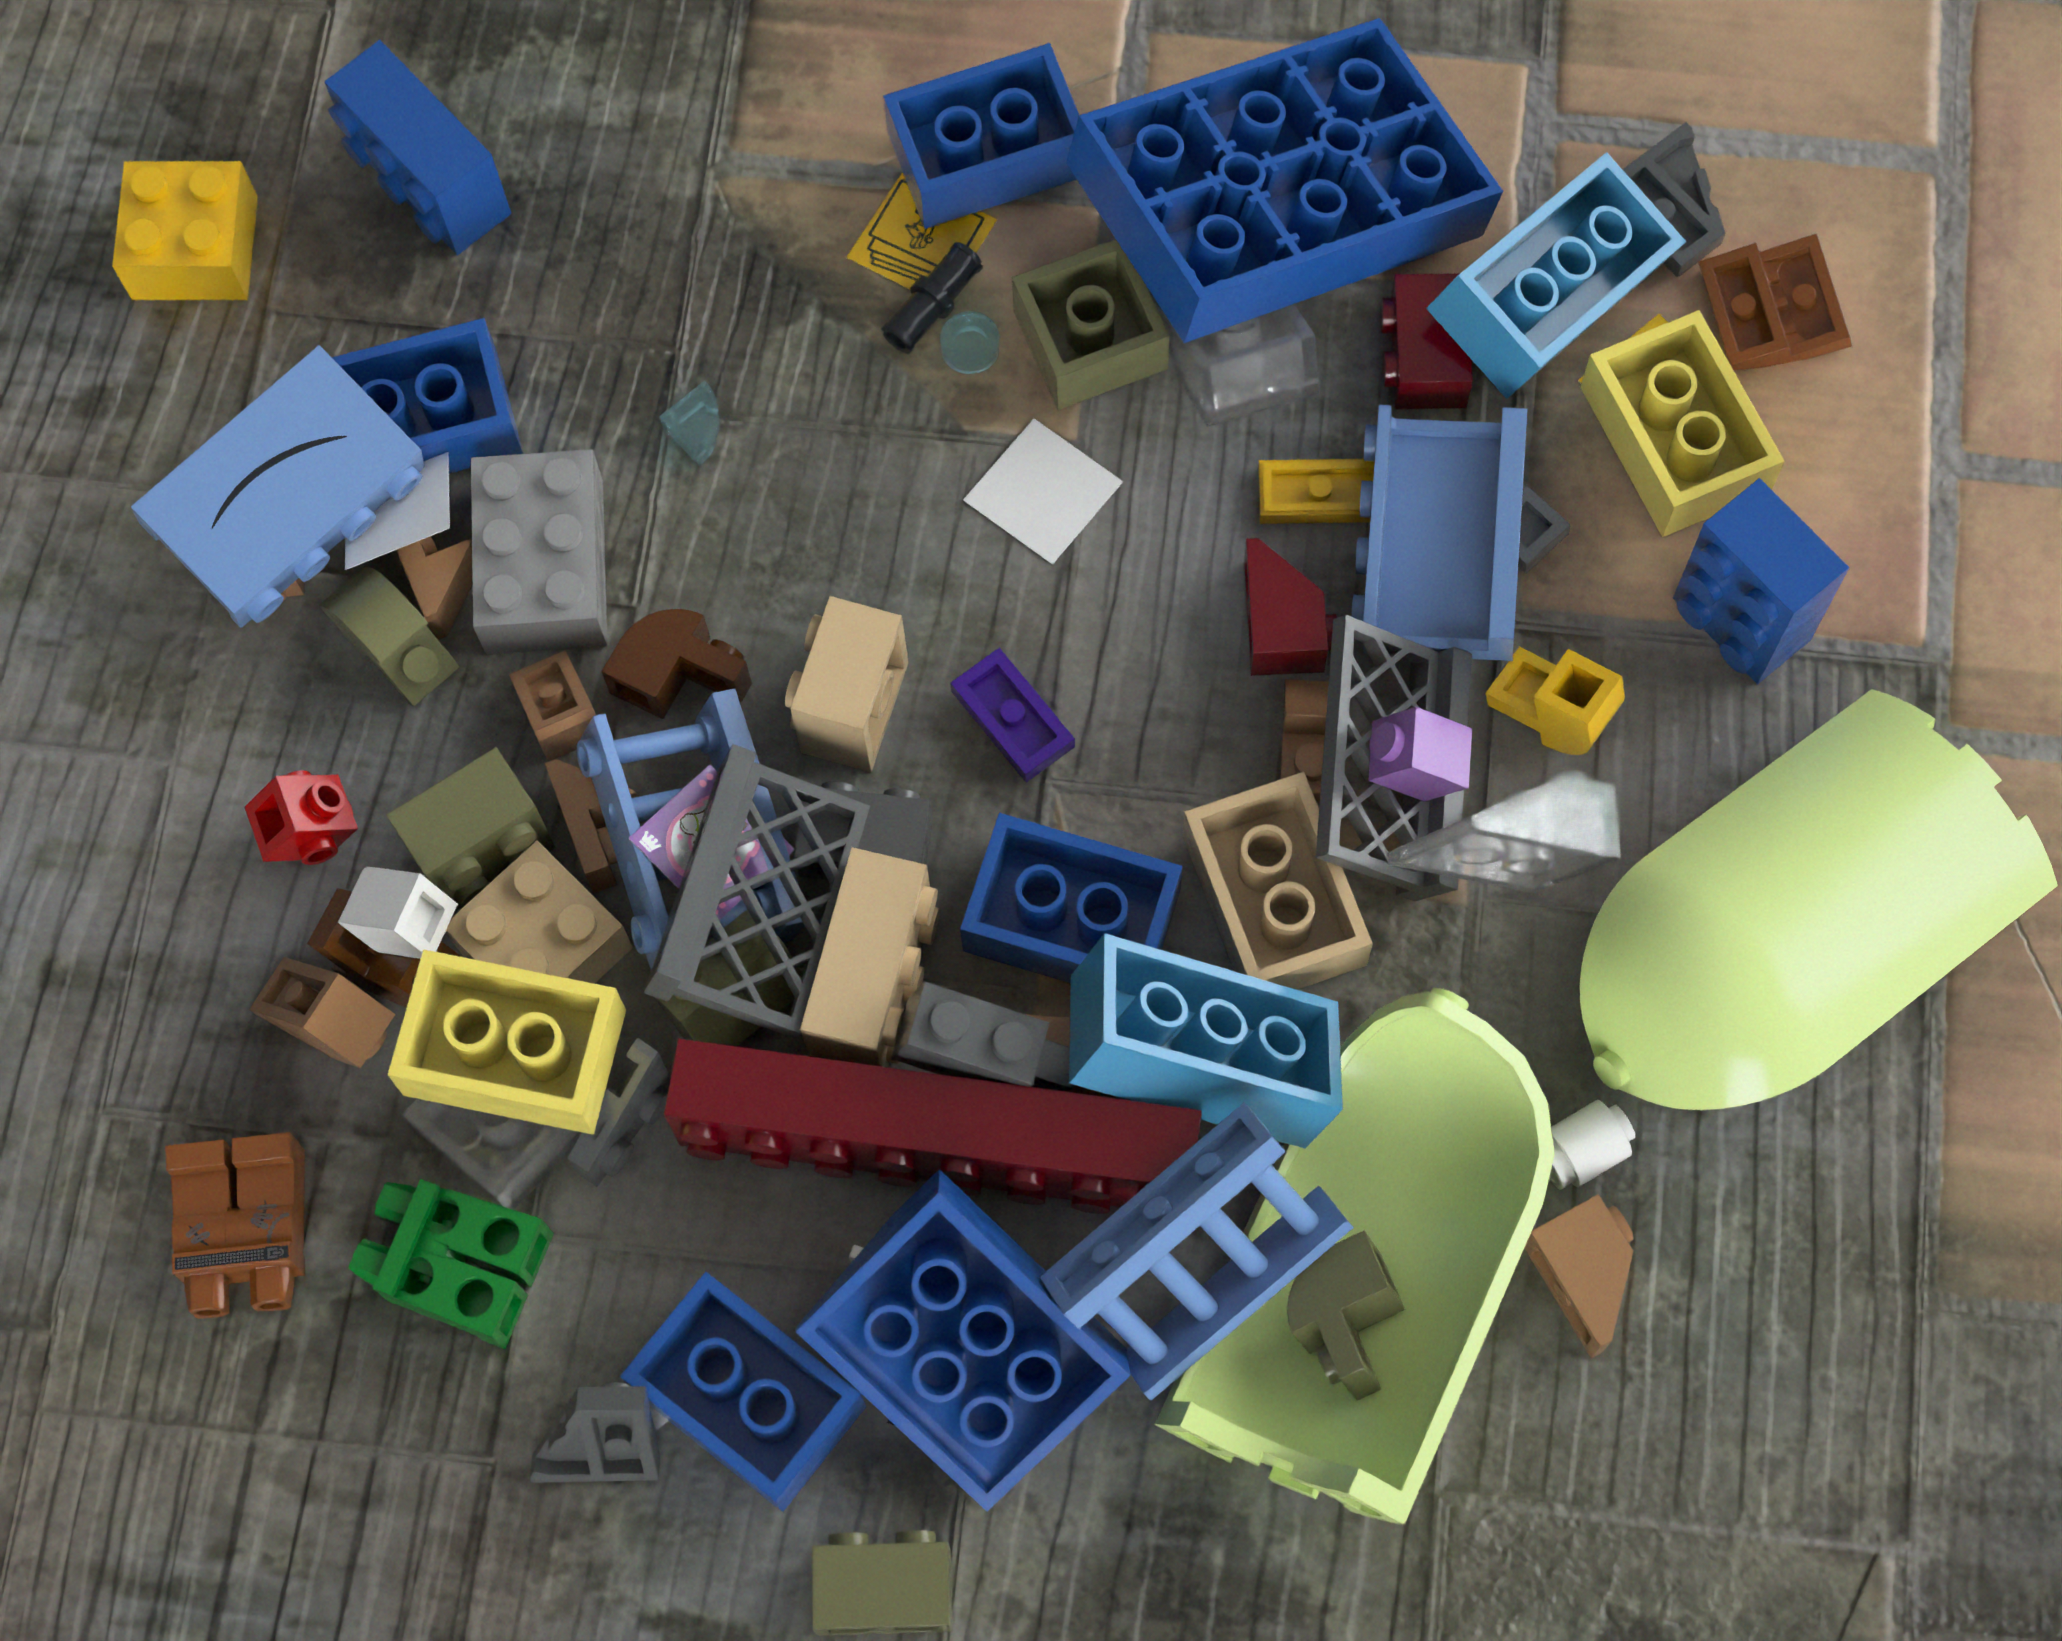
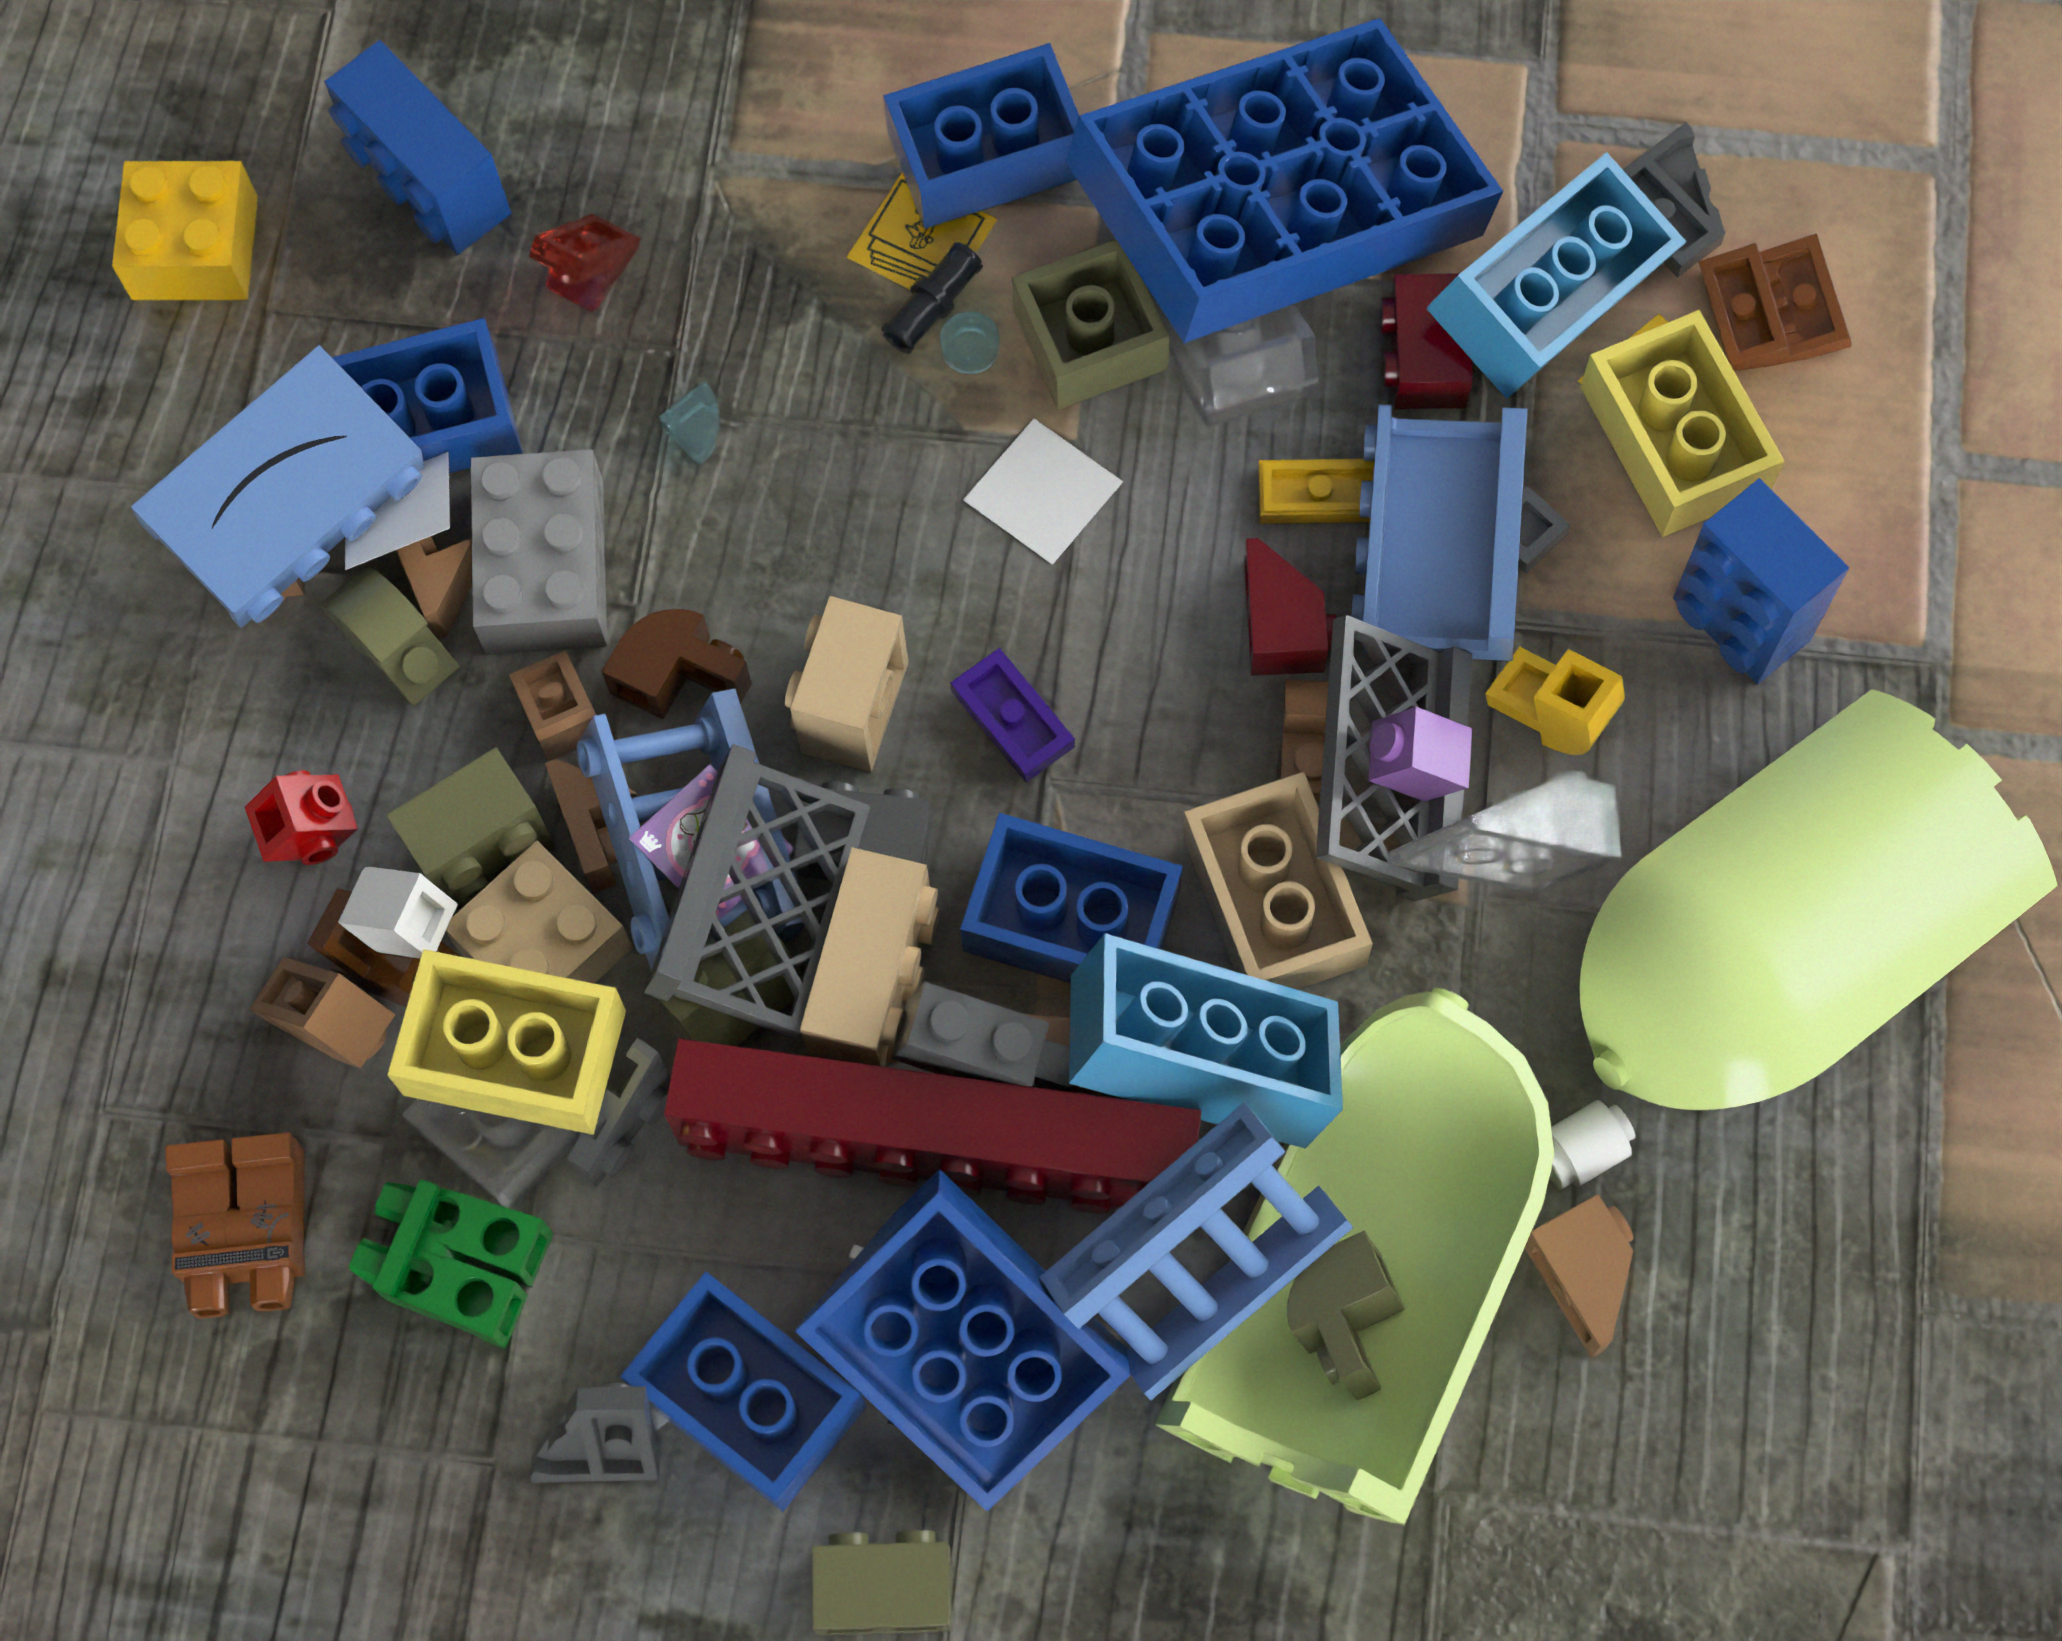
(584, 258): none -> clear red slope

